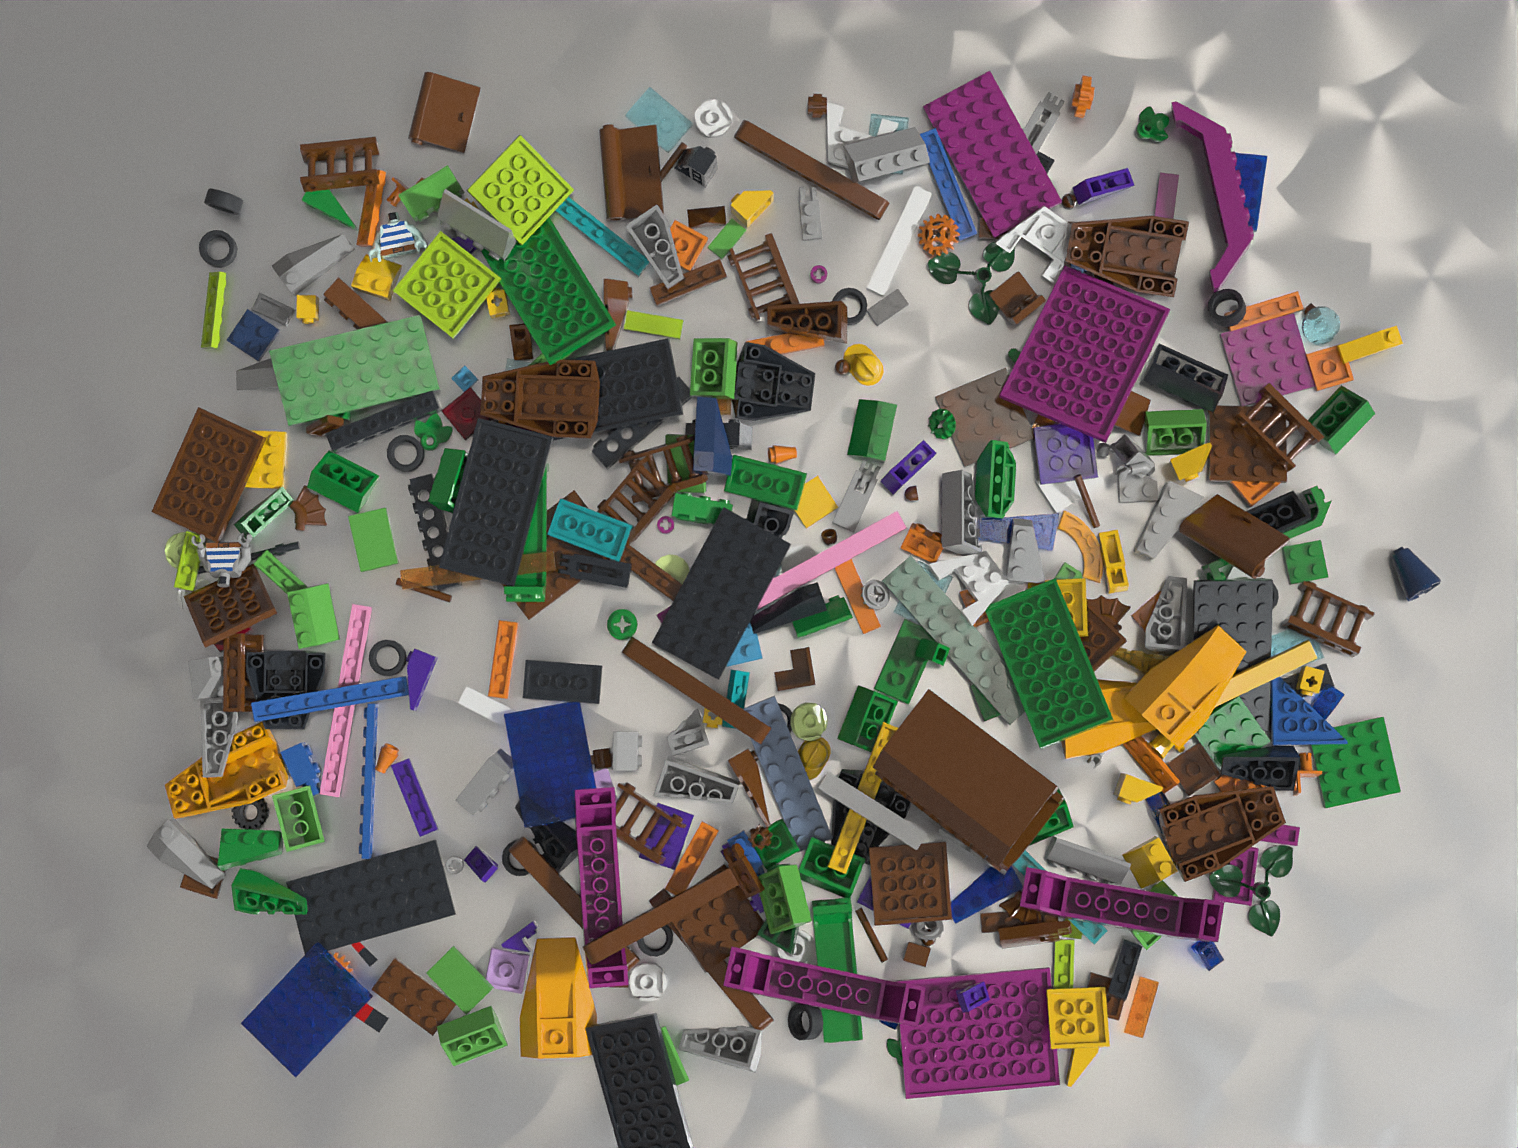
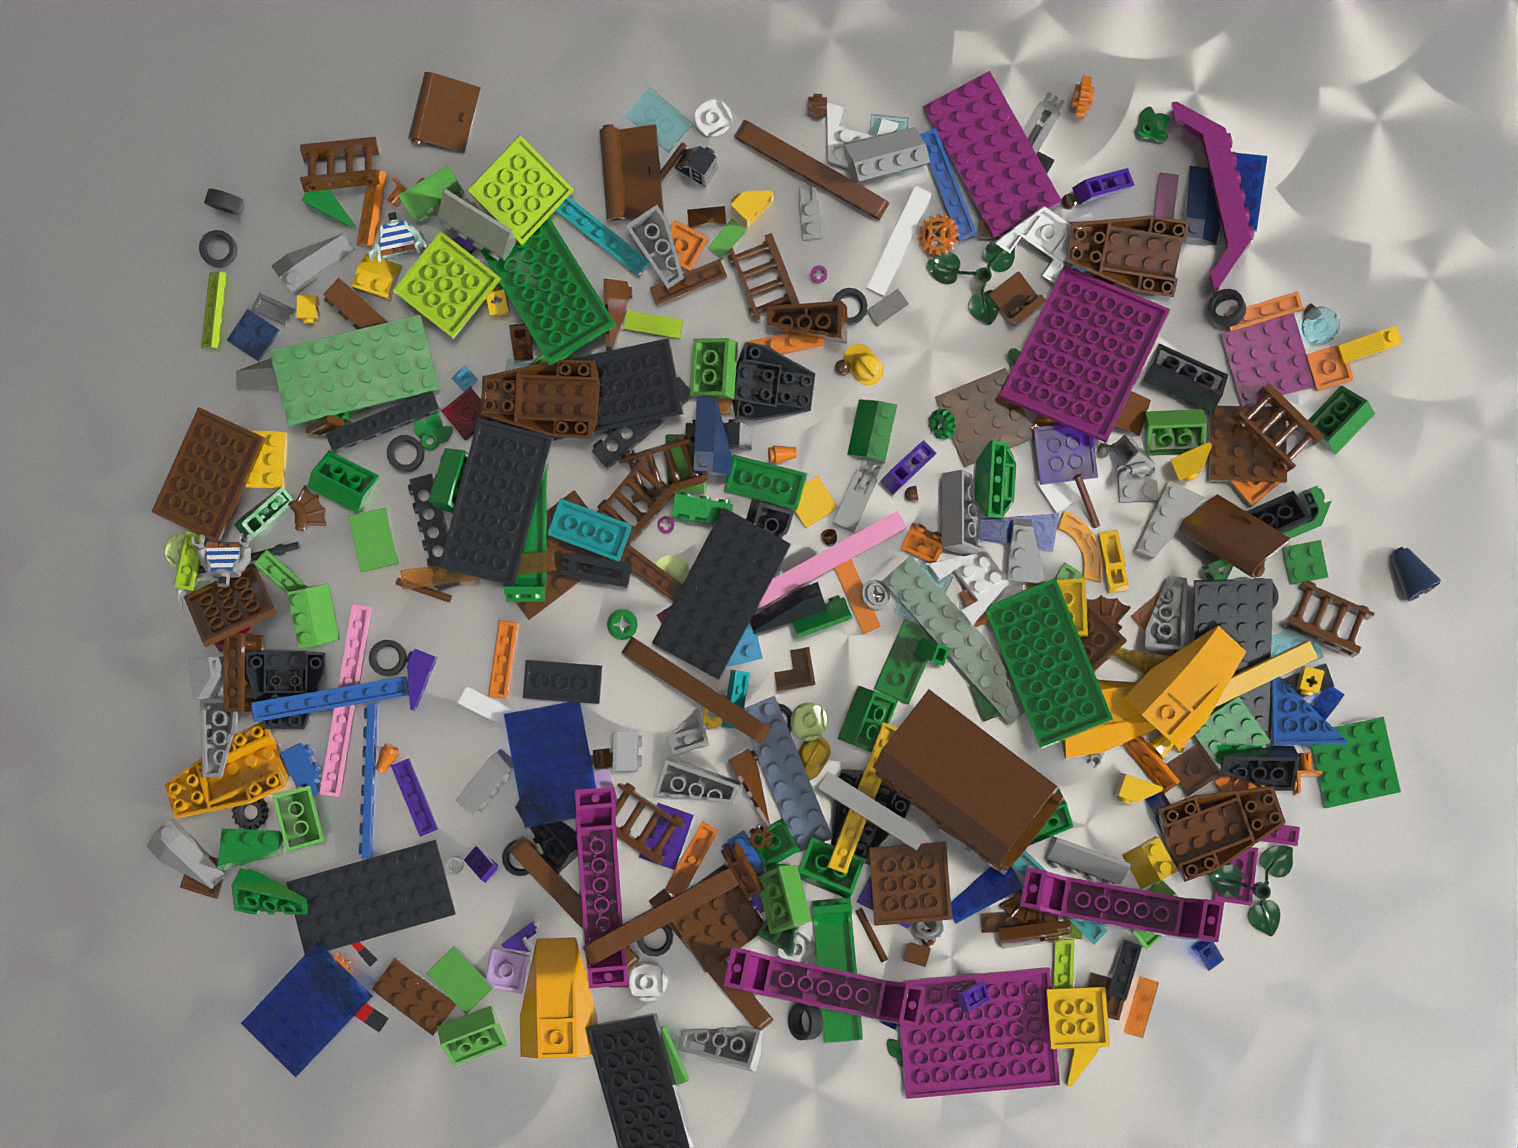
(1201, 208): none -> dark blue wedge

